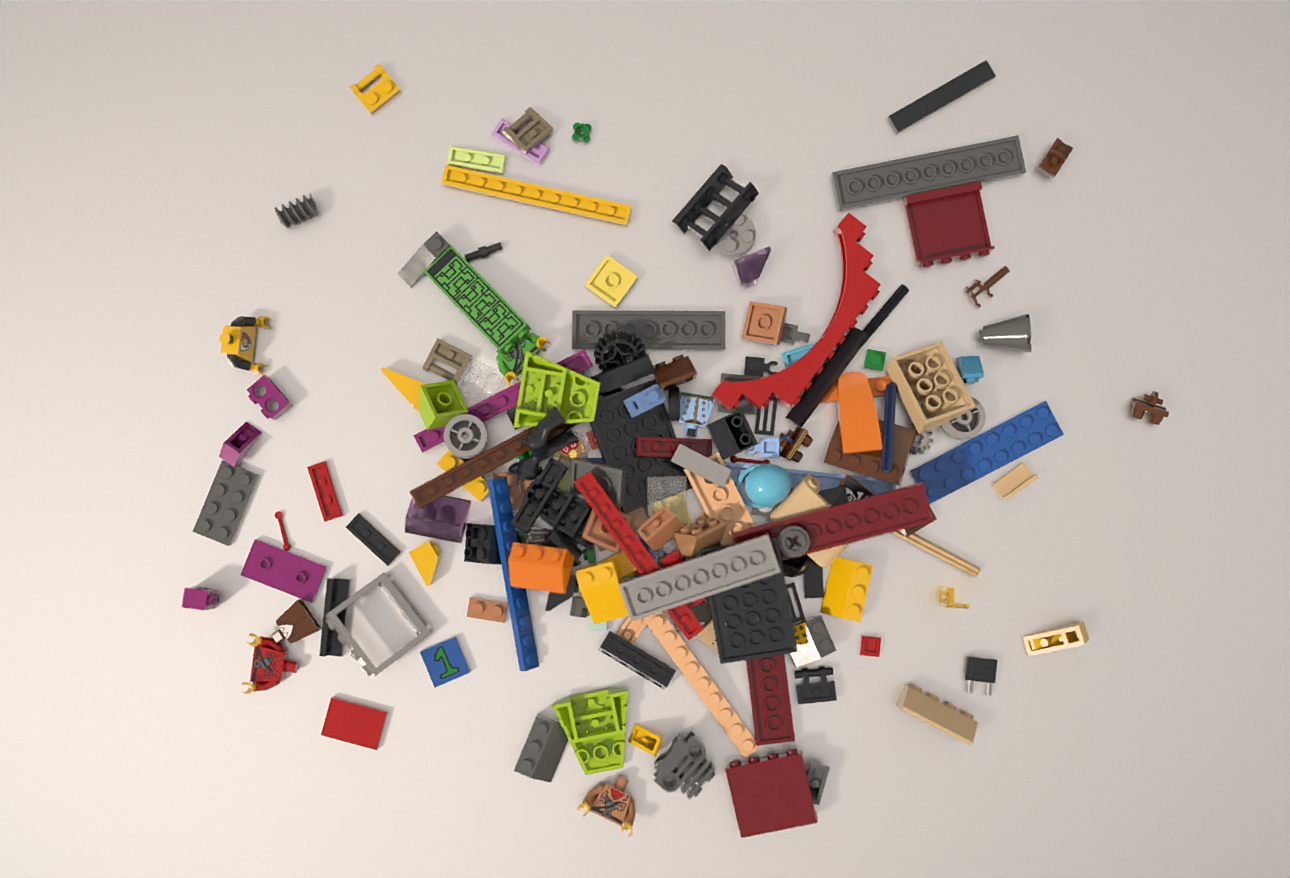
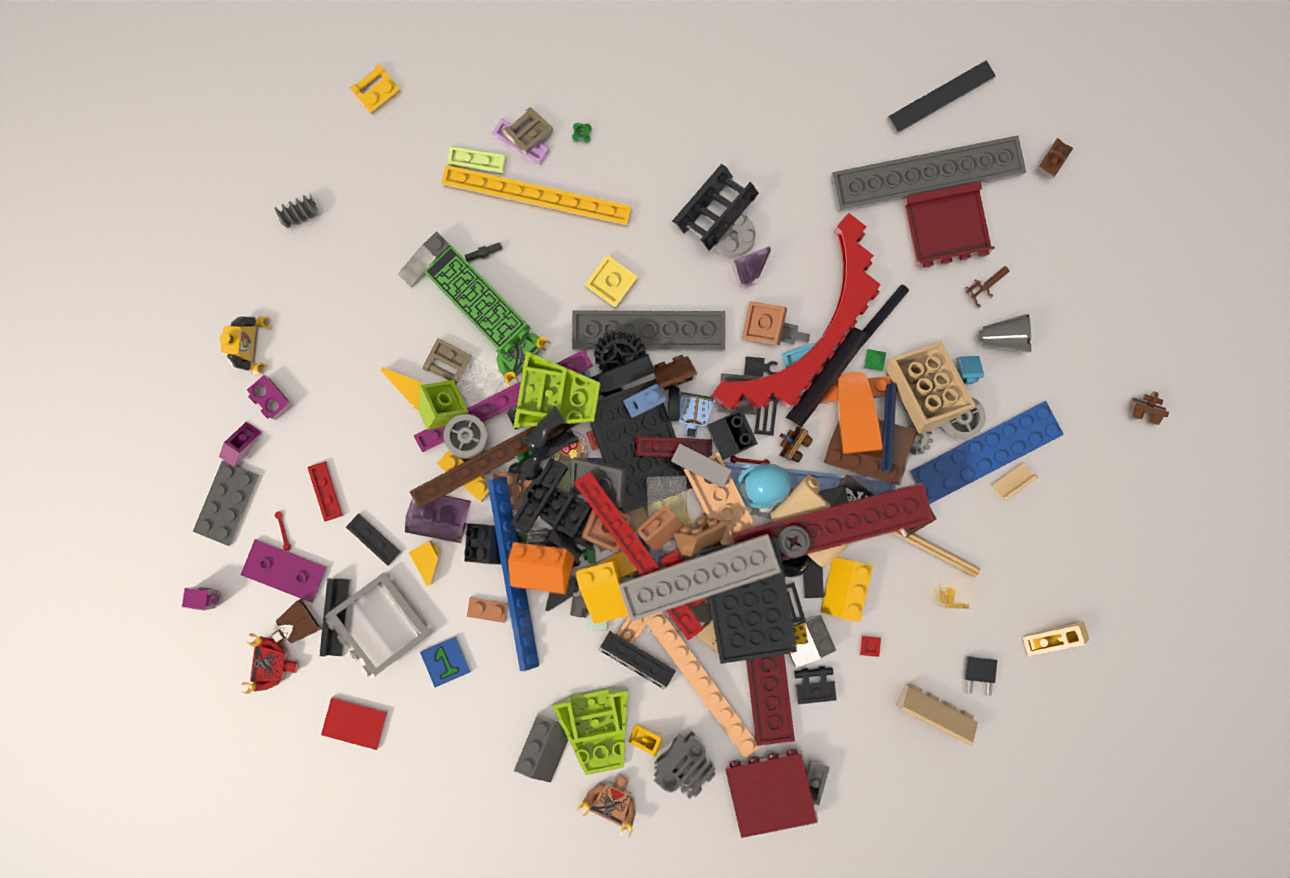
(767, 447): light blue plate -> none

